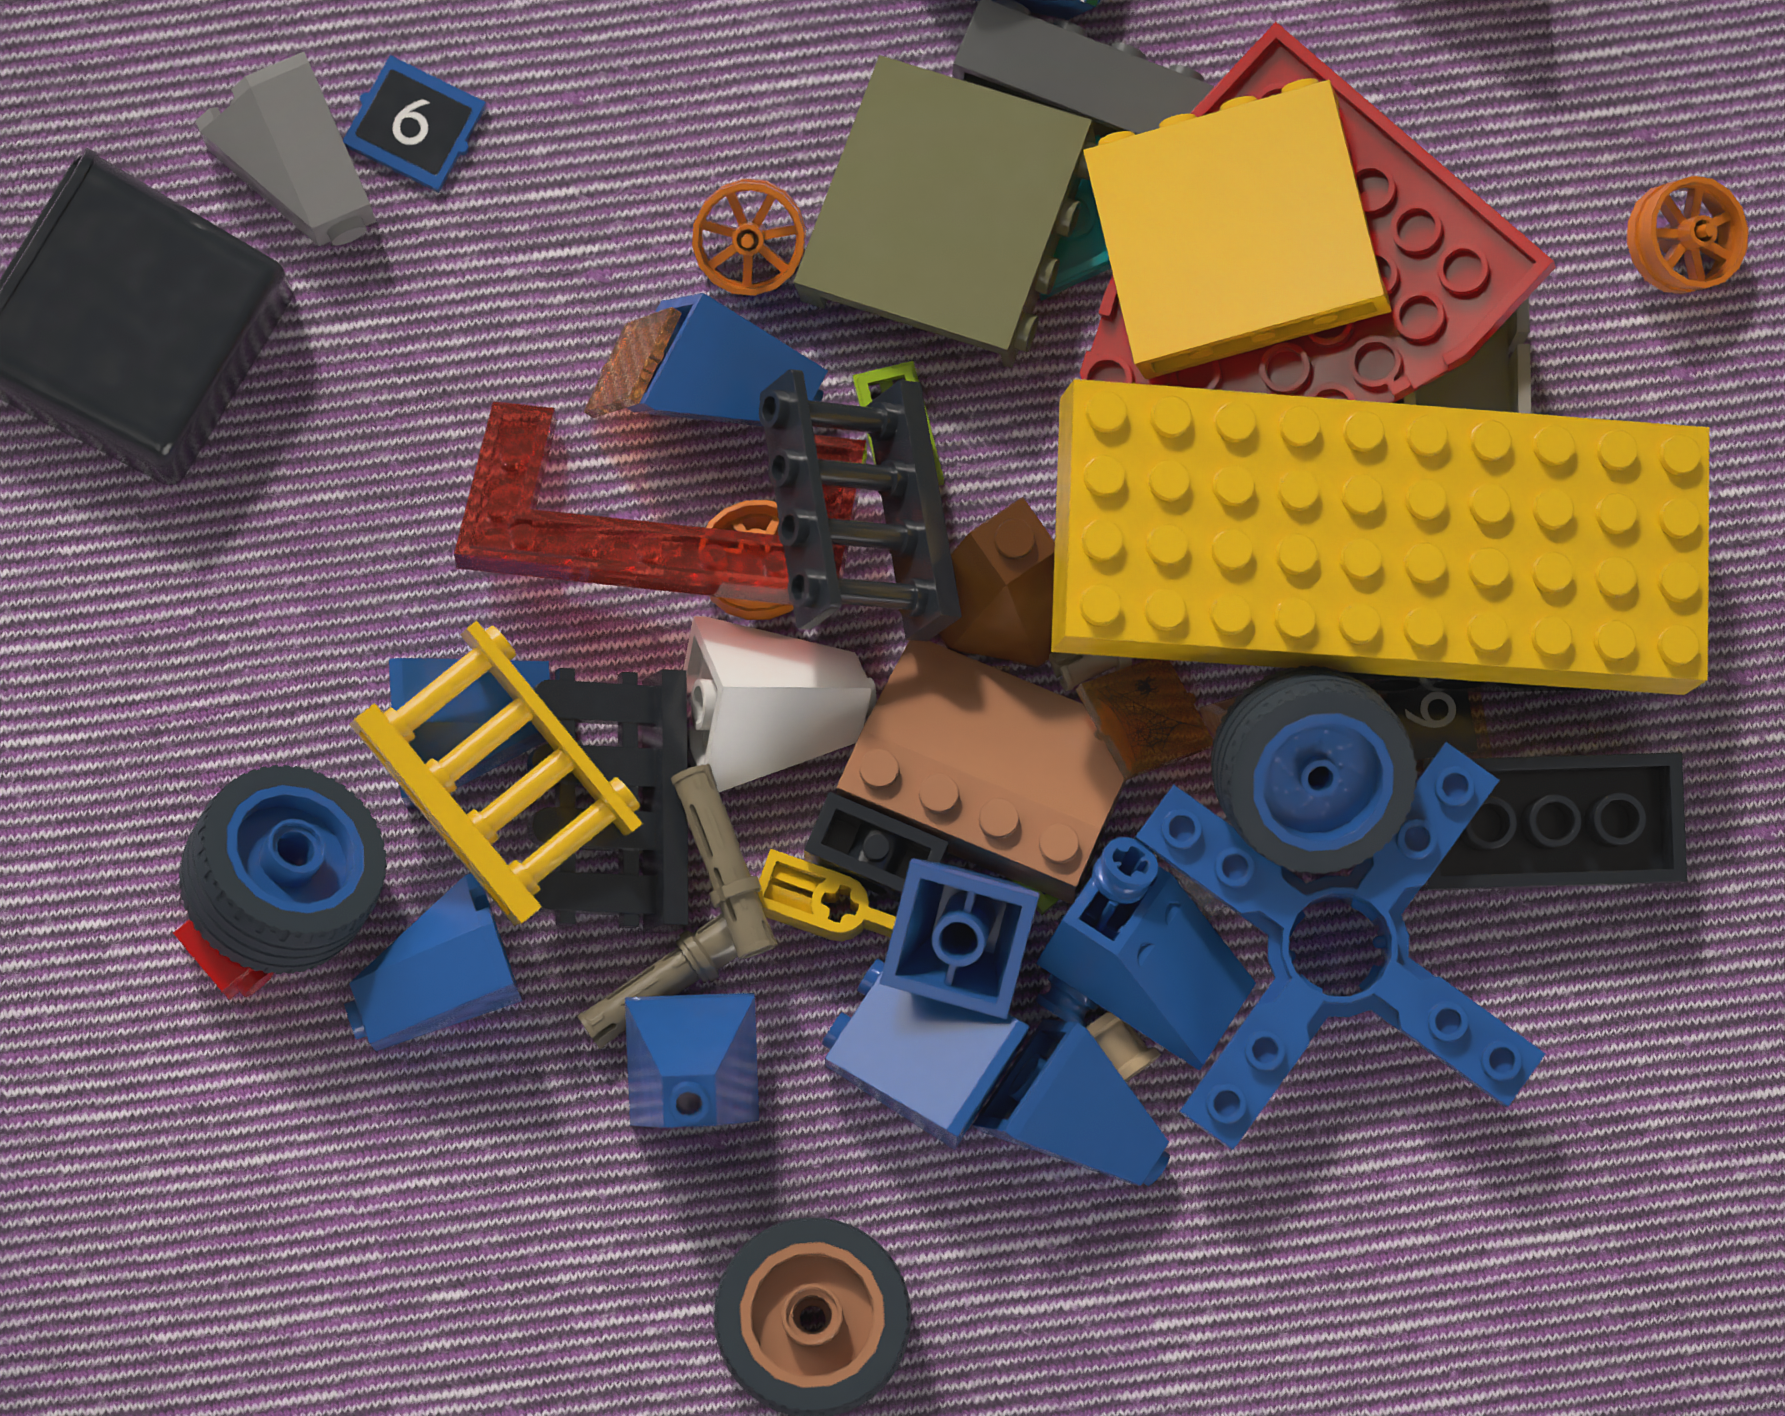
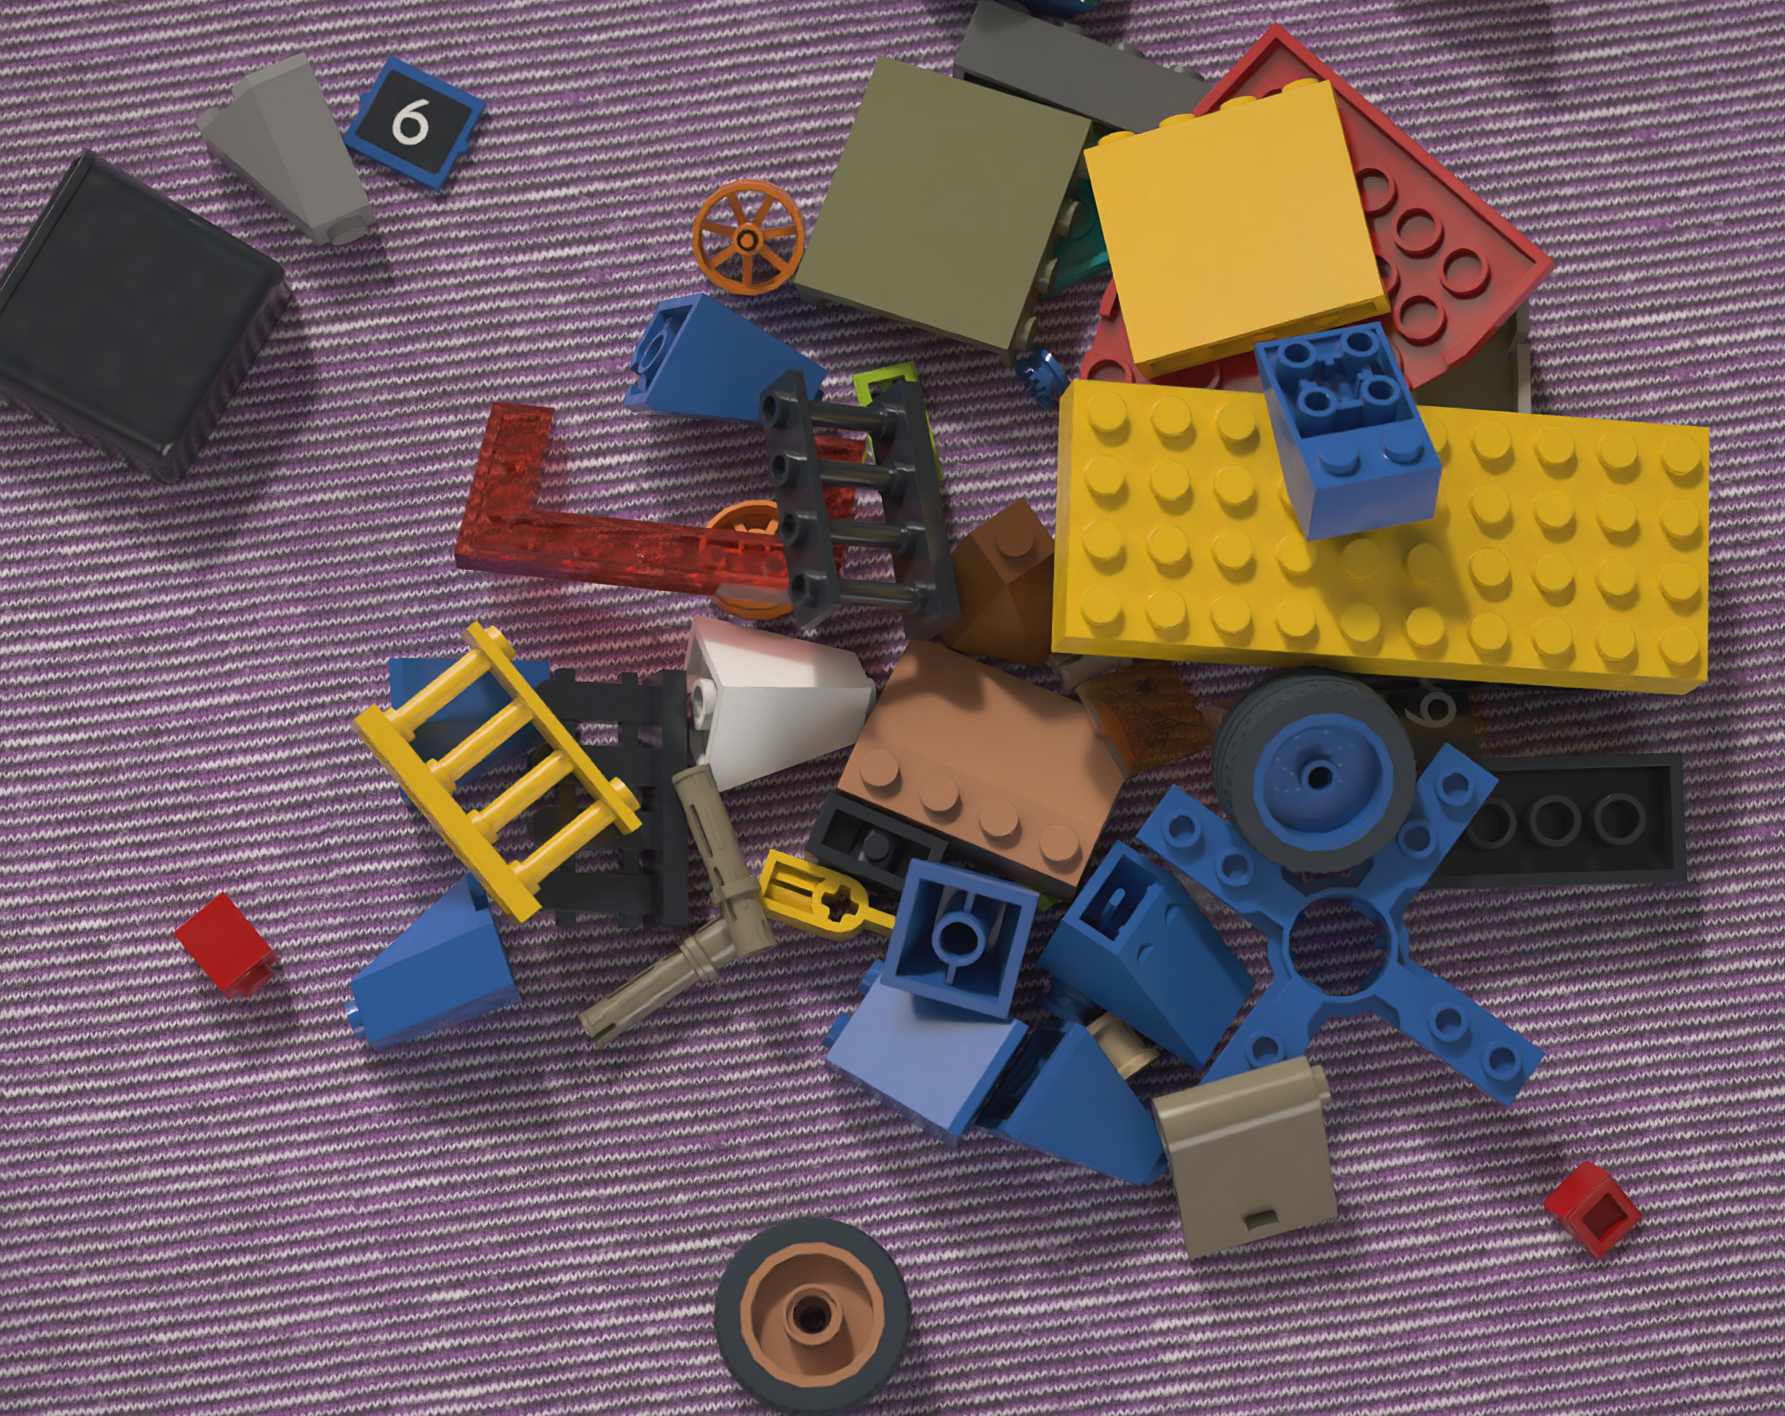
(282, 869): wheel -> none
(632, 362): clear orange piece -> none
(692, 1060): blue slope -> none
(1043, 376): none -> blue bush
(1134, 856): blue bush -> none
(1248, 1155): none -> dark tan door
(1347, 432): none -> blue slope
(1592, 1209): none -> red slope
(1687, 235): orange wheel -> none

